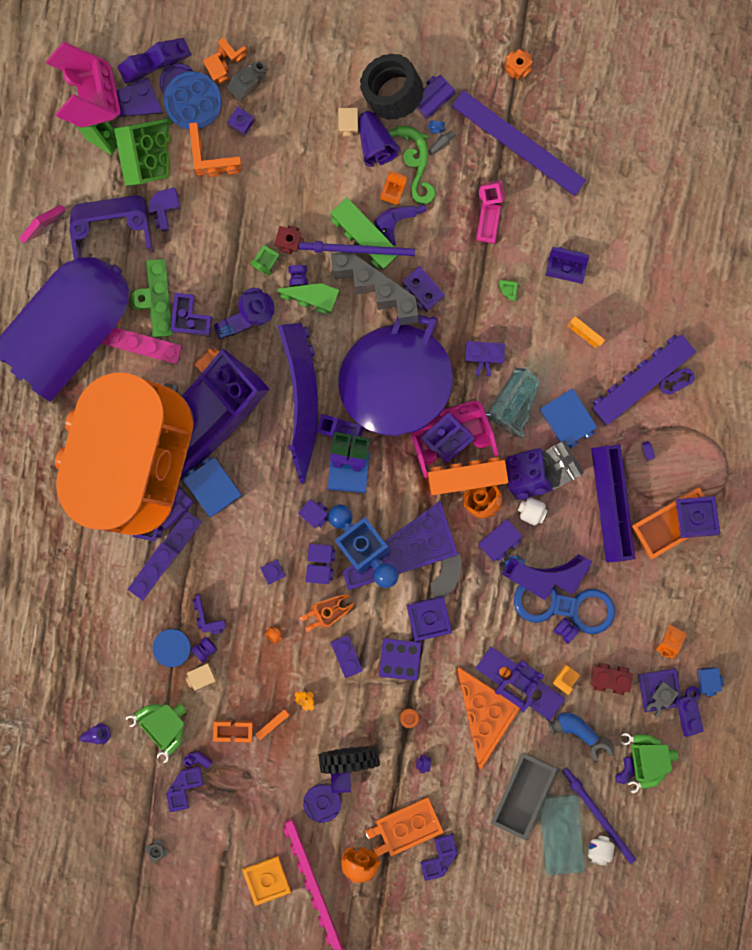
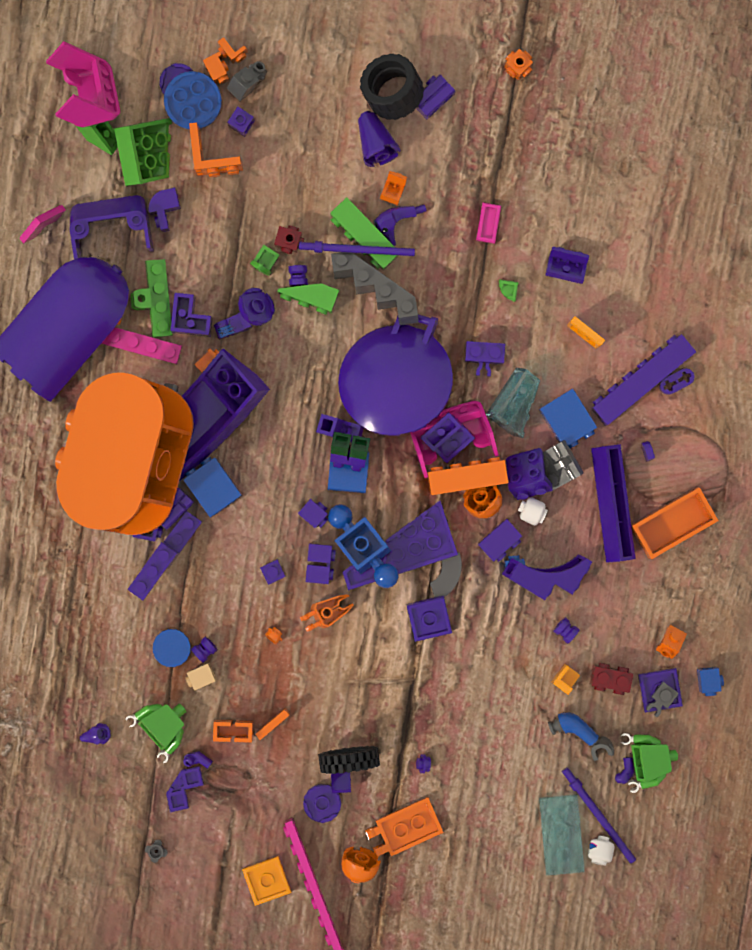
(138, 99): dark purple wing -> none
(155, 58): dark purple arch -> none
(214, 627): dark purple bracket -> none
(305, 395): dark purple slope -> none
(305, 700): light orange plant -> none
(346, 656): dark purple brick -> none
(348, 122): tan brick -> none
(400, 659): dark purple tile -> none
(409, 718): orange plate -> none
(421, 162): bright green plant -> none
(423, 288): dark purple brick -> none
(436, 127): blue plate -> none
(438, 866): dark purple tile -> none
(442, 142): dark grey bar -> none
(487, 714): orange tile -> none
(492, 192): dark pink brick -> none
(518, 143): dark purple tile -> none
(523, 677): dark purple piece -> none
(525, 796): dark grey piece -> none
(568, 607): blue bar -> none
(689, 712): dark purple hinge -> none
(697, 517): dark purple hinge -> none

